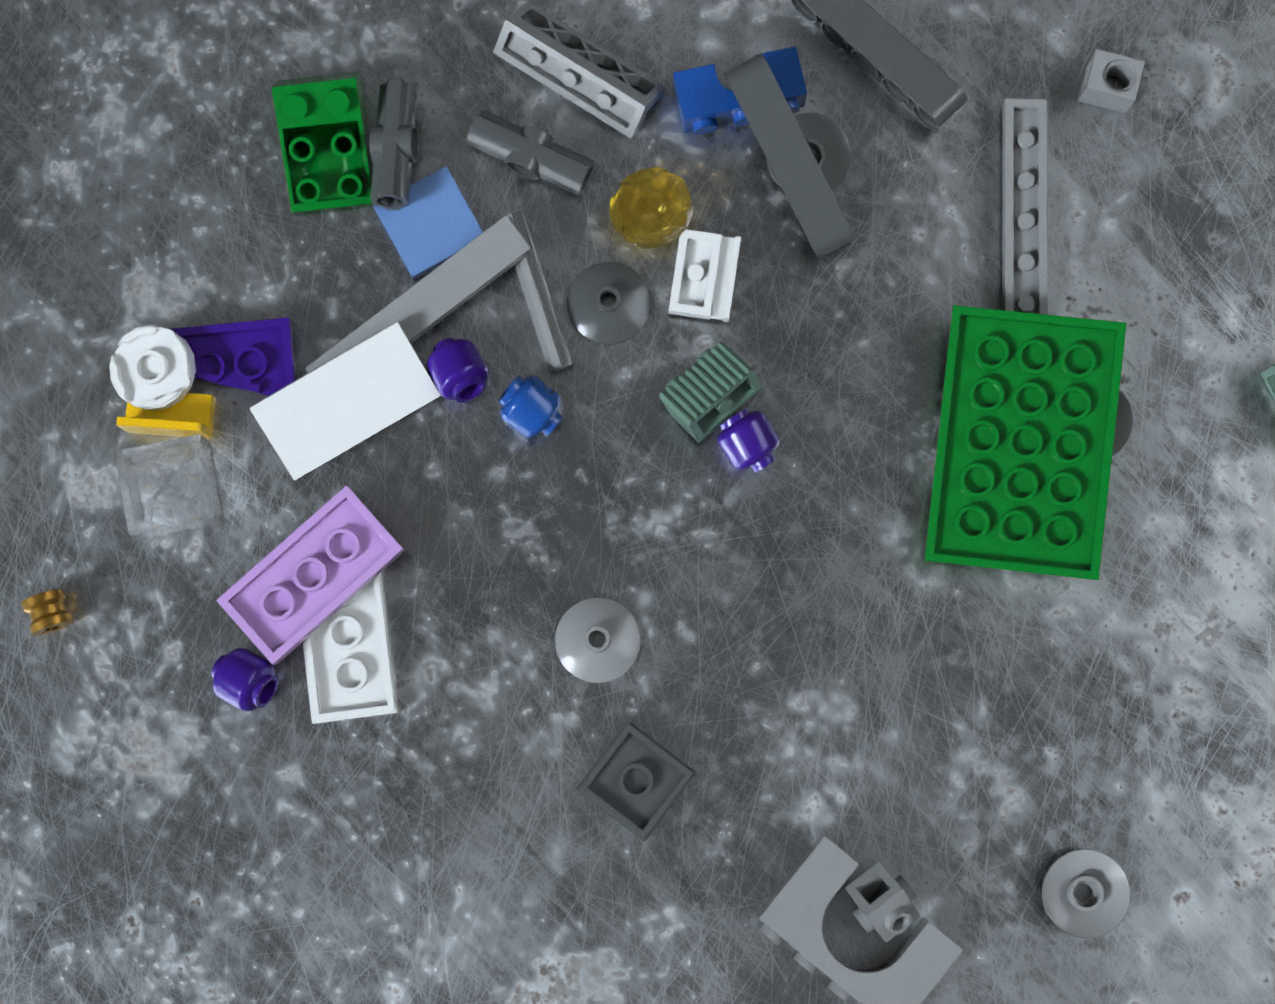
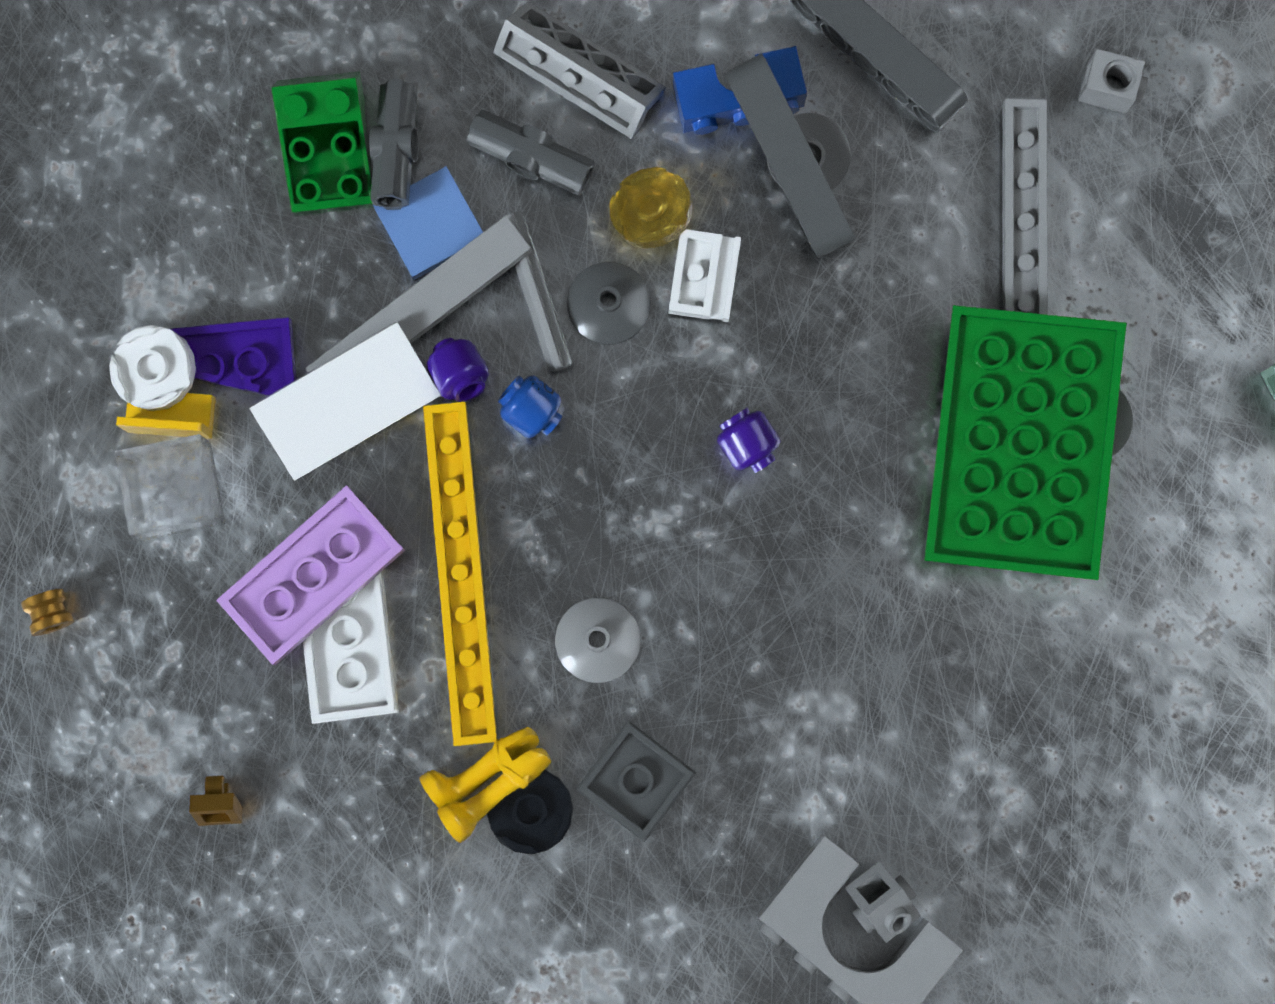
(216, 805): none -> pearl gold tile
(244, 679): dark purple head -> none
(460, 574): none -> yellow plate
(513, 755): none -> yellow piece
(533, 817): none -> black tile
(710, 391): sand green brick -> none
(1107, 899): light grey dish -> none

